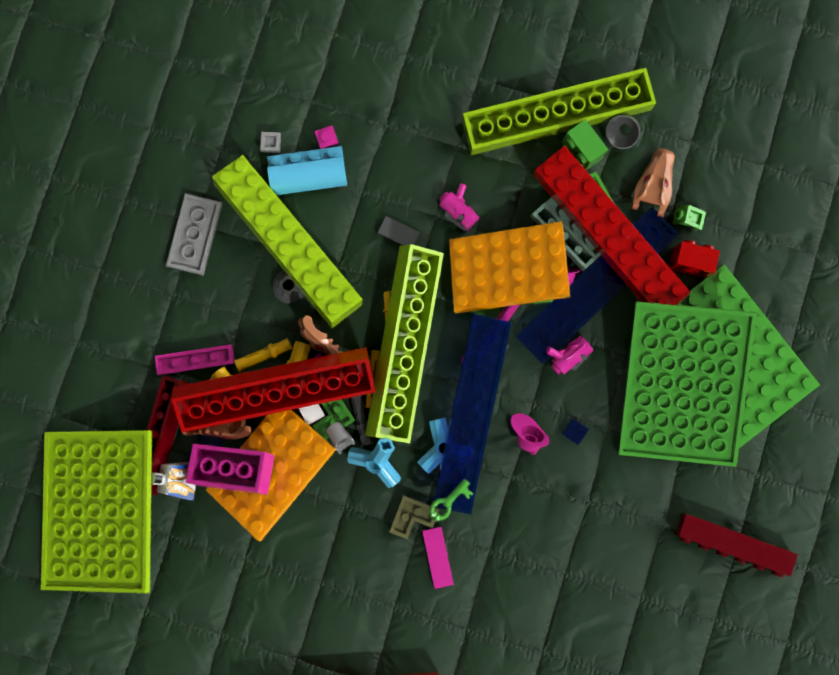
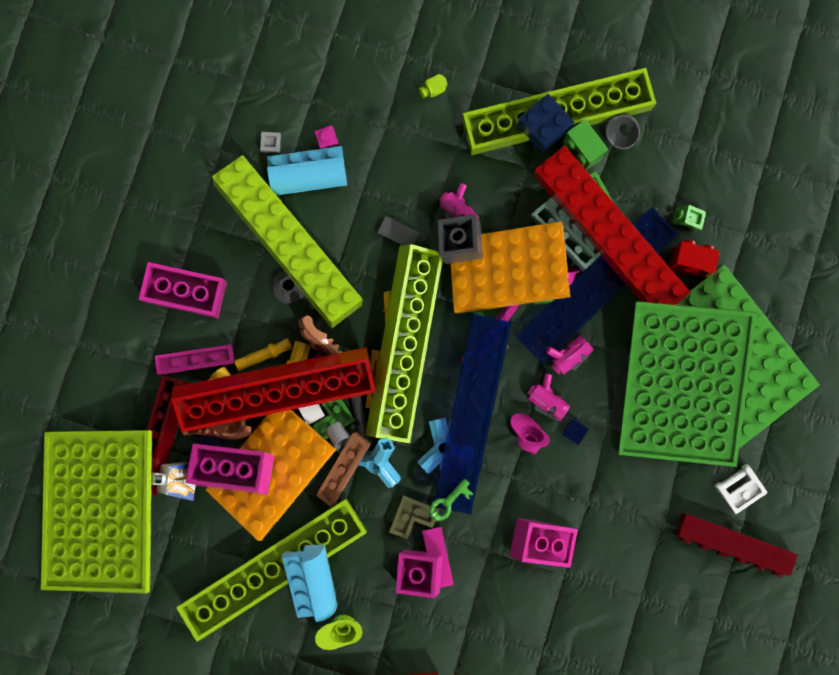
(183, 290): none -> dark pink brick
(194, 234): light grey tile -> none
(267, 571): none -> lime brick
(311, 582): none -> medium azure brick
(339, 633): none -> lime piece
(343, 469): none -> nougat plate
(419, 573): none -> dark pink brick
(433, 86): none -> lime arm
(460, 239): none -> dark grey brick
(543, 543): none -> dark pink slope
(545, 123): none -> dark blue brick
(546, 401): none -> dark pink piece
(656, 182): nougat animal -> none
(744, 494): none -> white plate

